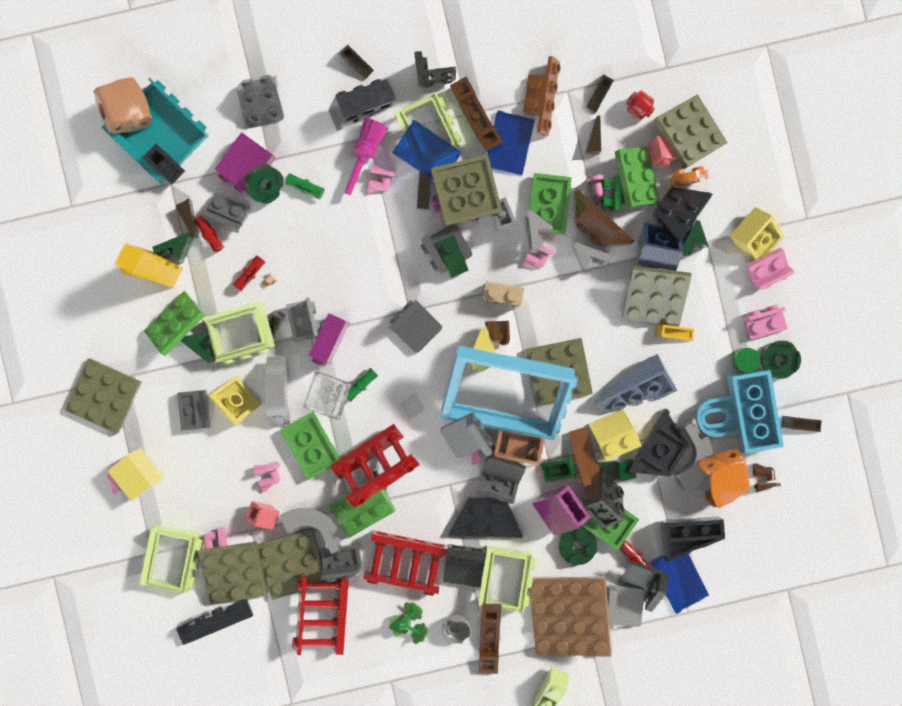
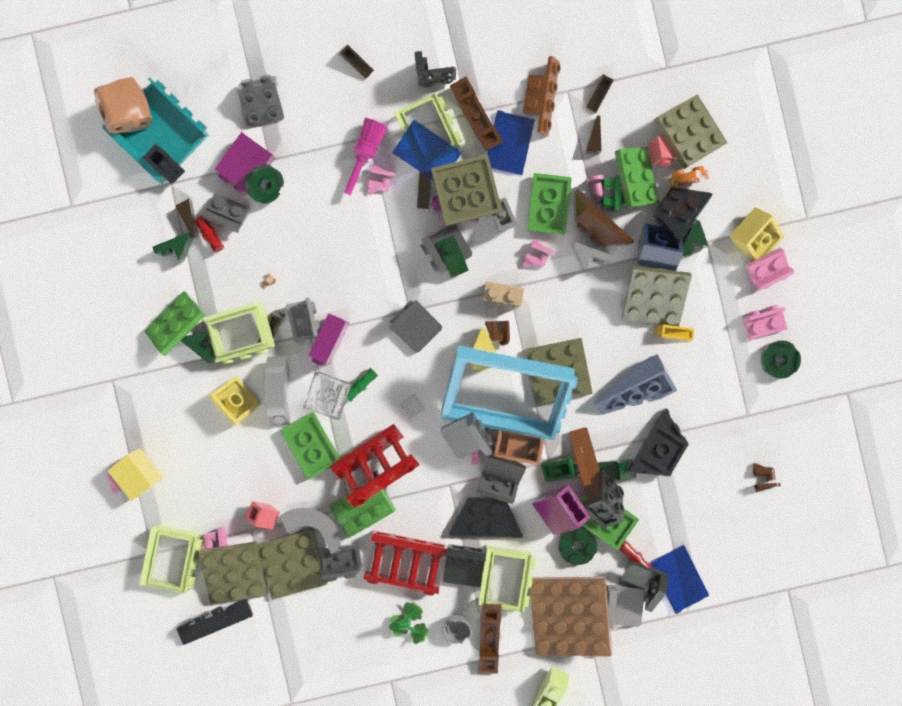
(103, 395): olive plate -> none
(147, 265): yellow wedge -> none
(193, 410): dark grey plate -> none
(249, 273): red pin -> none
(274, 477): bright pink piece -> none
(304, 186): green pin -> none
(337, 623): red fence -> none
(361, 102): black wedge -> none
(534, 226): light grey slope -> none
(614, 435): light yellow slope -> none
(640, 104): red head -> none
(689, 534): black wedge -> none
(691, 474): light grey arch -> none
(727, 477): orange piece -> none
(746, 360): green piece -> none
(747, 411): medium azure brick -> none
(801, 423): dark brown piece -> none

